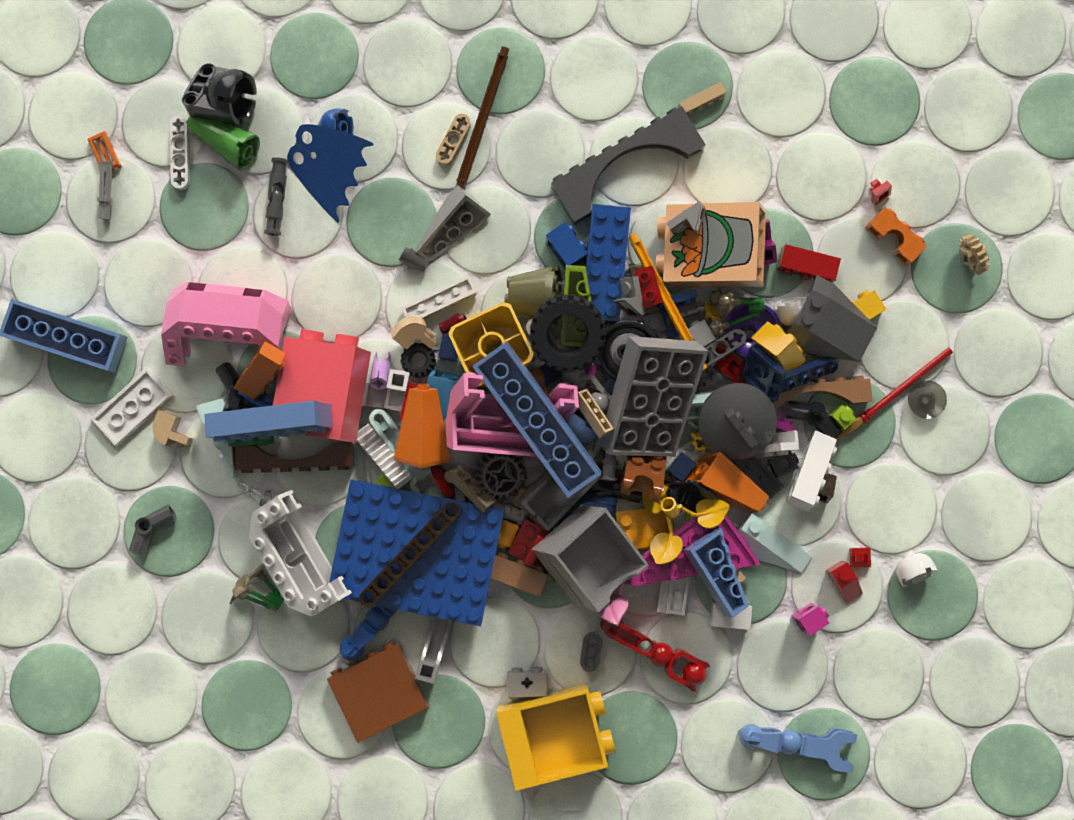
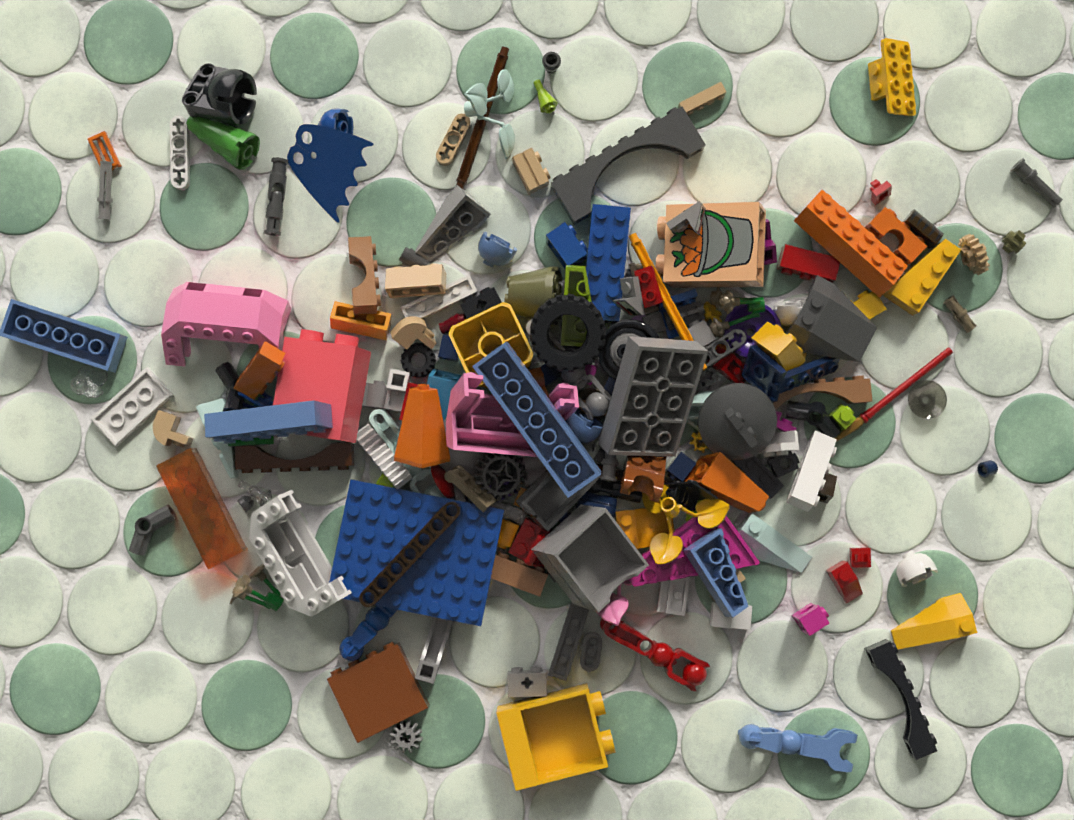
(91, 382): none -> clear plate
(201, 508): none -> clear orange brick
(246, 502): none -> dark grey hinge
(361, 255): none -> medium nougat arch
(369, 325): none -> light orange brick
(380, 372): lavender piece -> none
(409, 730): none -> light grey gear
(415, 280): none -> tan brick
(477, 107): none -> light aqua plant
(486, 296): none -> black brick
(495, 250): none -> medium blue cylinder
(530, 170): none -> tan brick
(546, 101): none -> lime cone
(551, 58): none -> dark grey cone
(568, 642): none -> dark grey gear
(594, 414): tan piece -> none
(851, 243): none -> orange brick
(893, 78): none -> yellow bracket
(916, 734): none -> black arch
(921, 279): none -> yellow wedge
(924, 228): none -> dark brown brick
(941, 621): none -> yellow wedge
(960, 314): none -> dark tan pin
(991, 467): none -> dark blue piece
(1013, 241): none -> olive gear
(1030, 177): none -> dark grey pin

